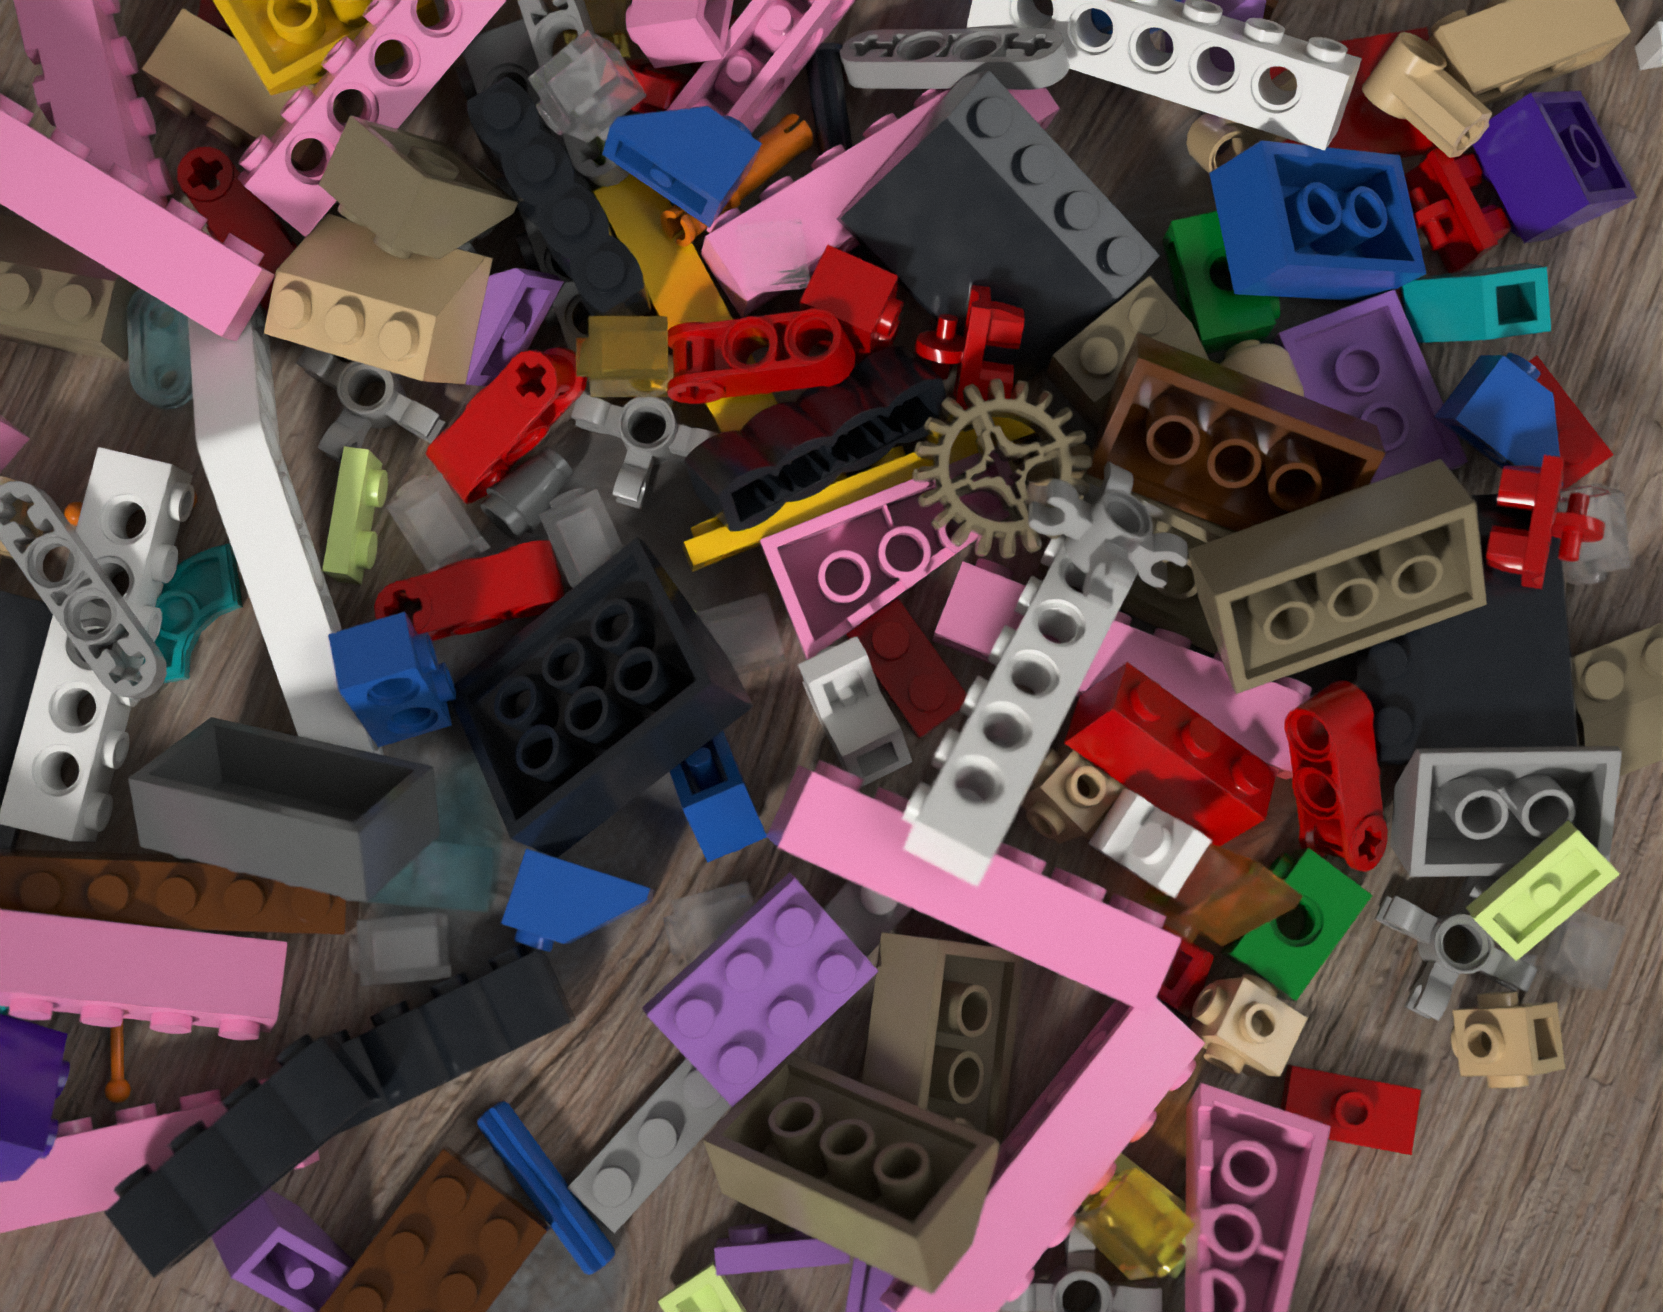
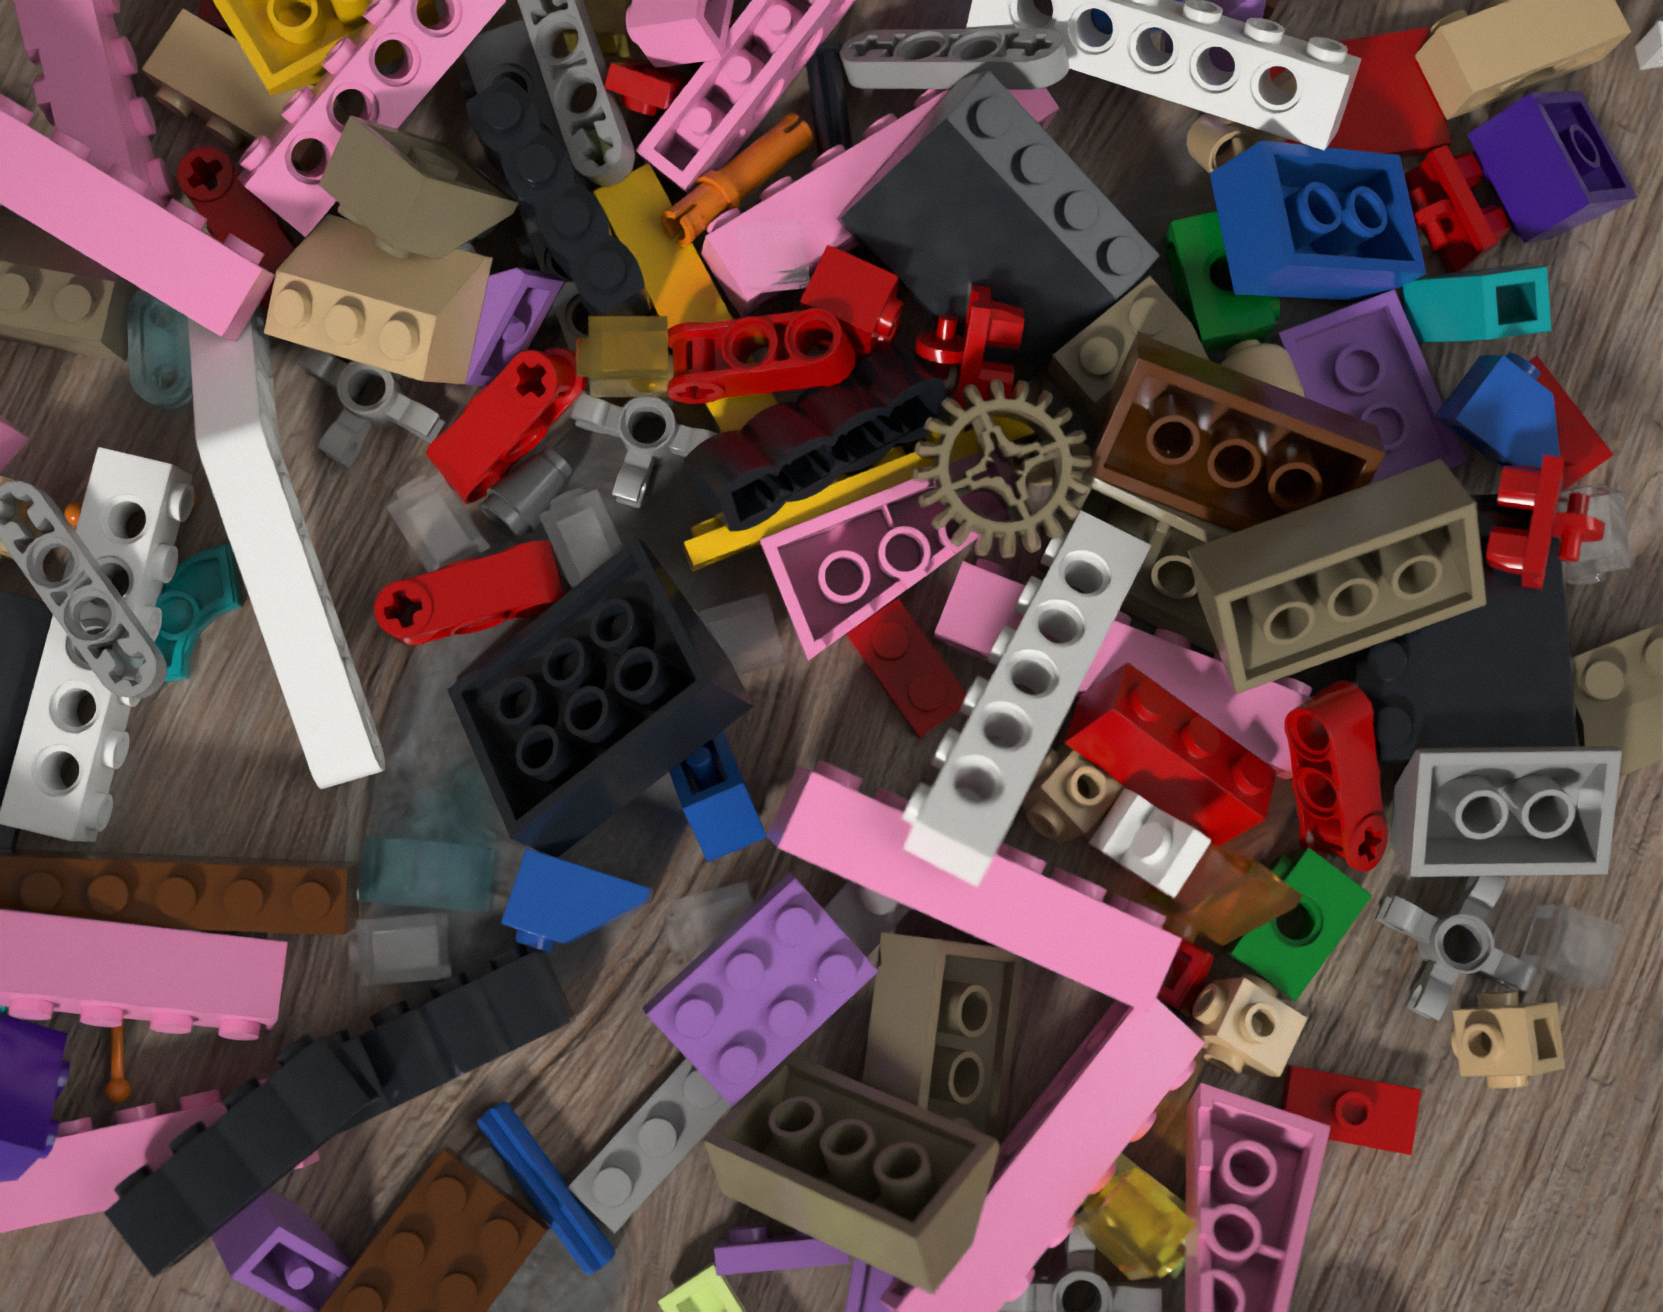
(286, 808): dark grey piece -> none
(350, 540): yellowish green plate -> none
(392, 679): blue brick -> none
(585, 87): clear brick -> none
(685, 156): blue slope -> none
(854, 711): white brick -> none
(1108, 534): light grey pin -> none
(1416, 87): tan piece -> none
(1542, 890): yellowish green plate -> none

